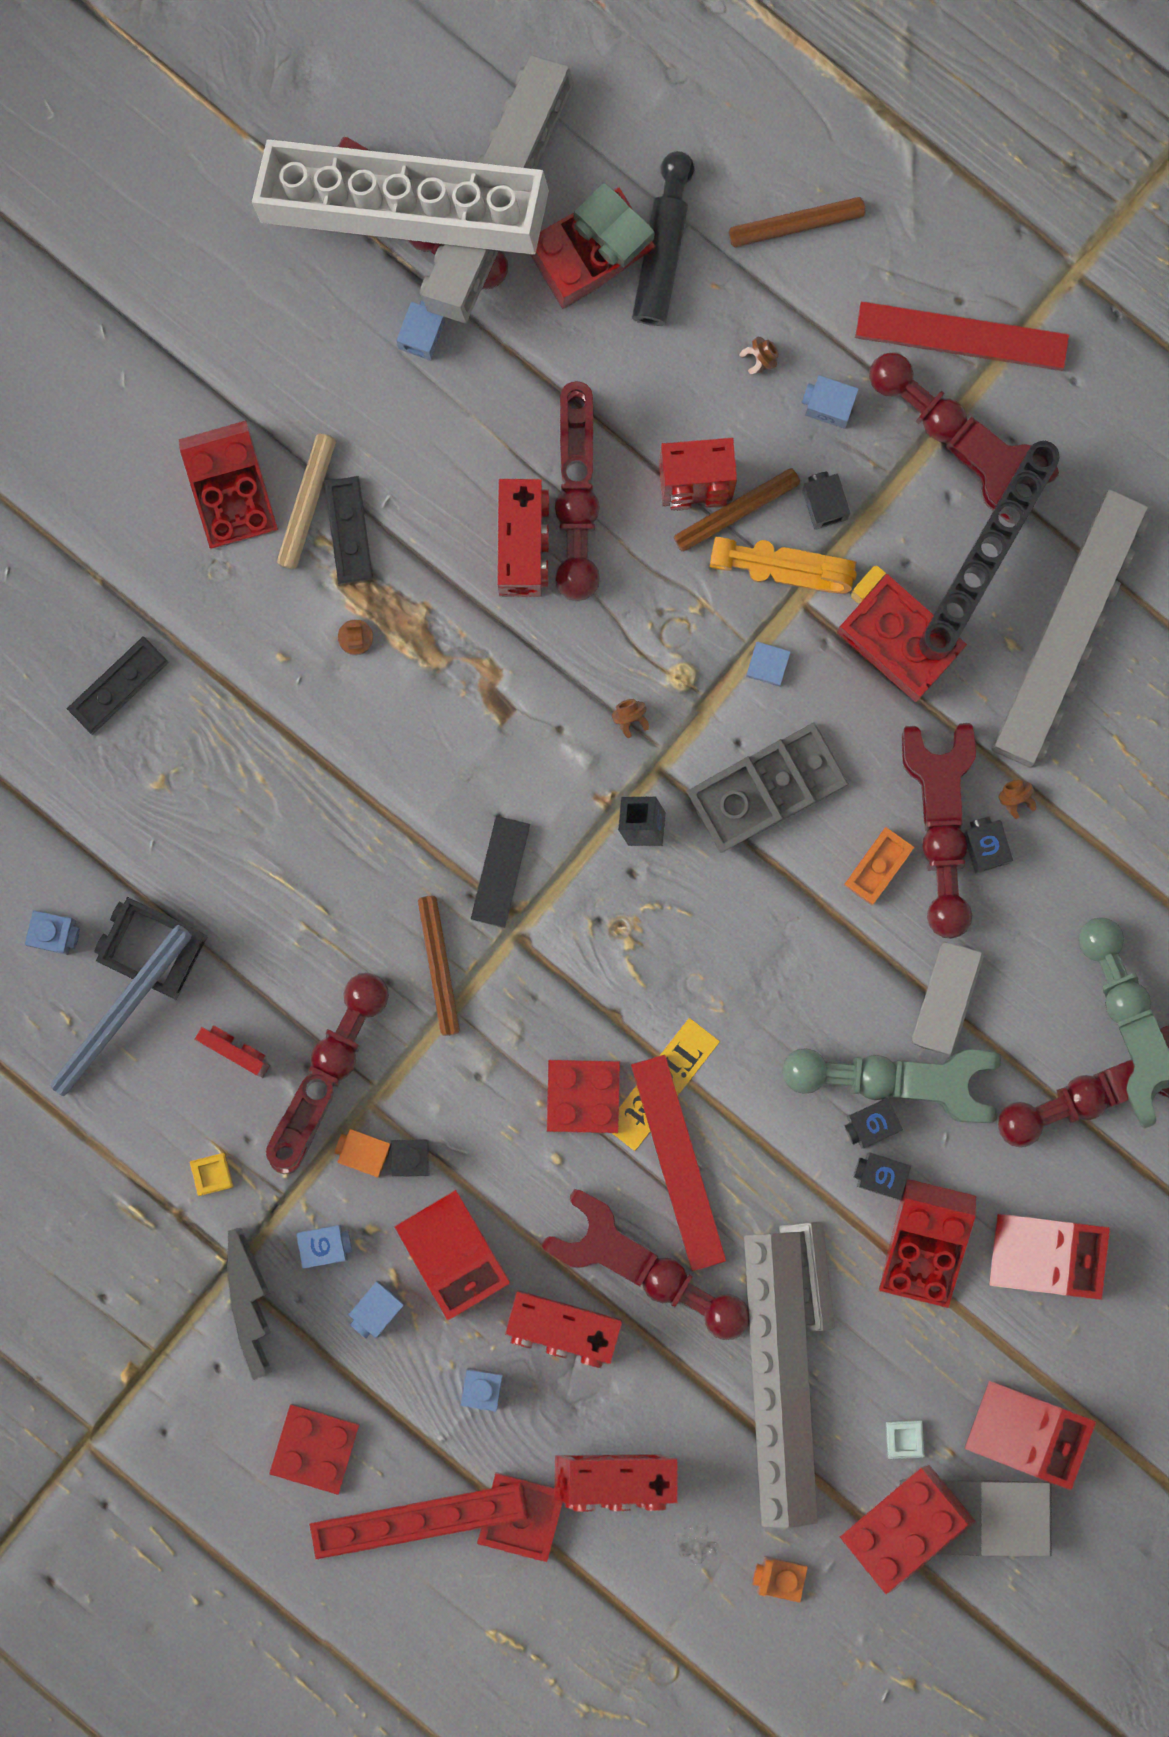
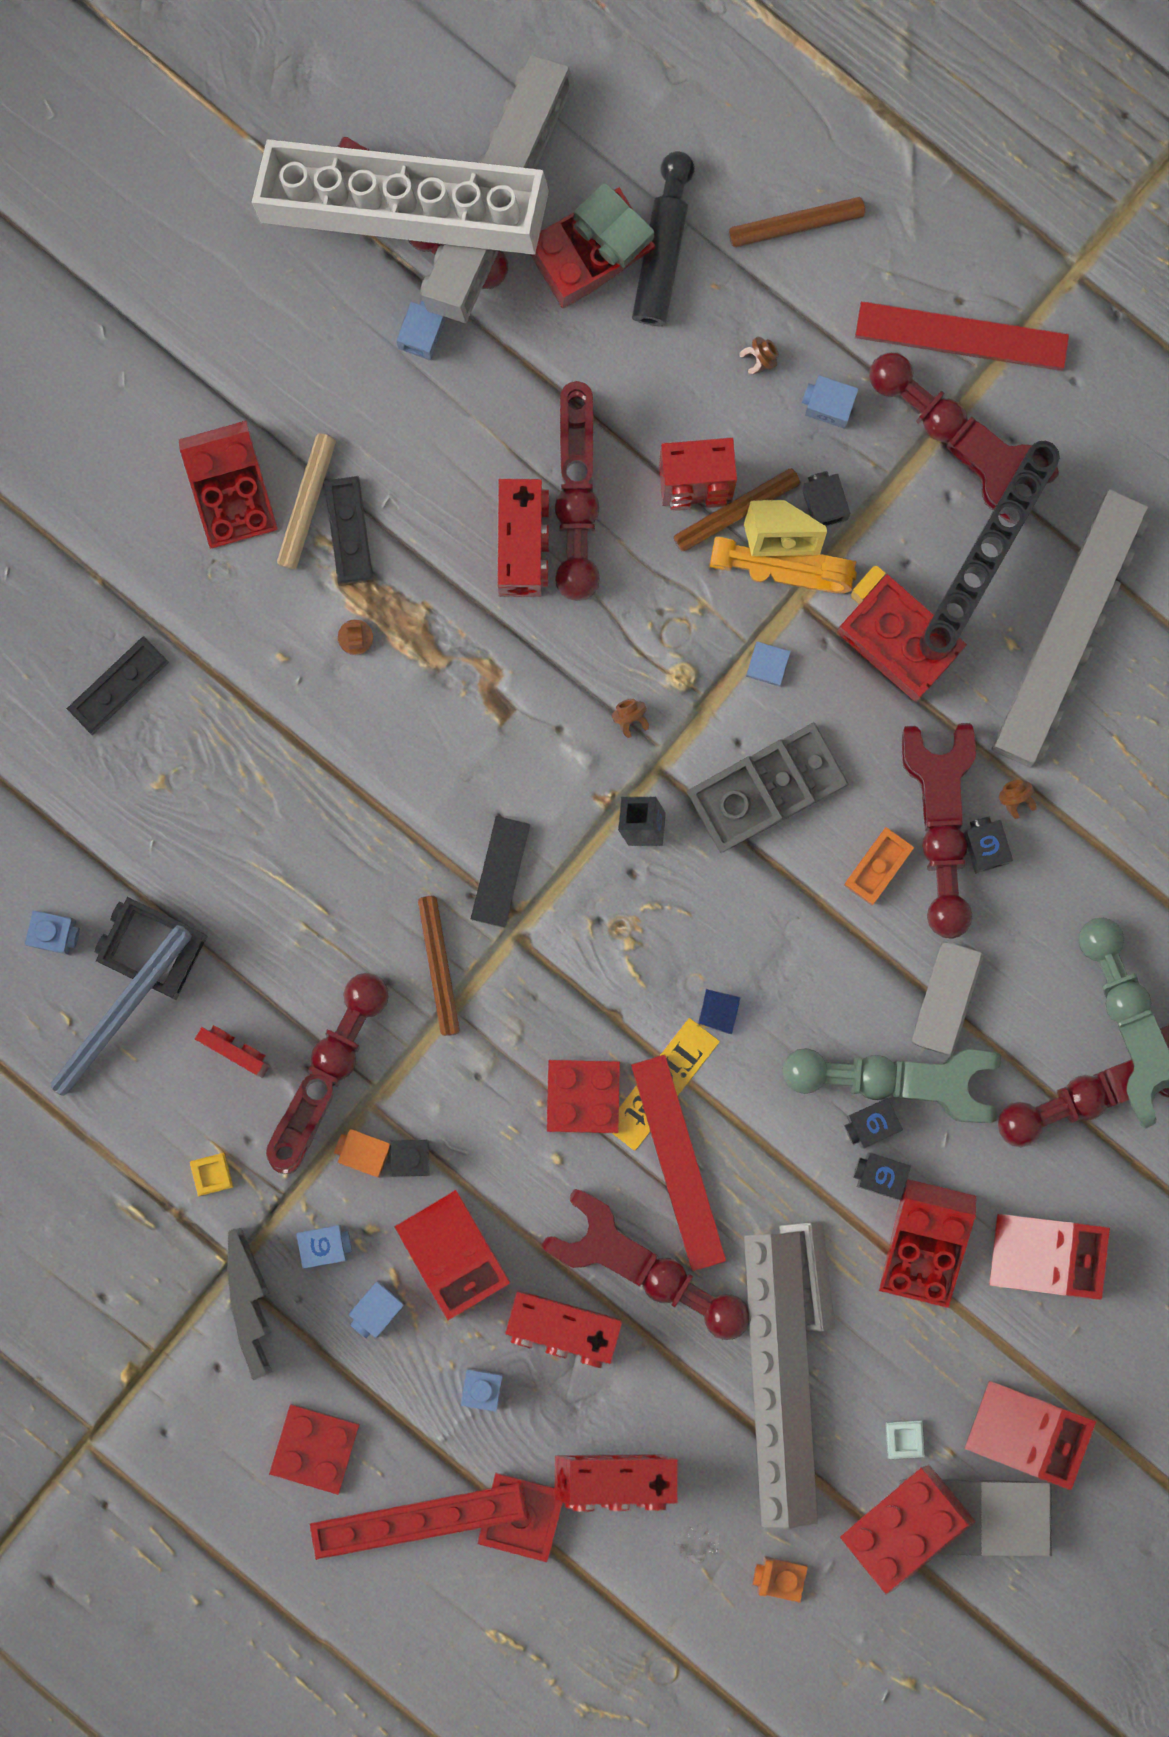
(718, 1011): none -> clear blue slope
(782, 530): none -> light yellow slope

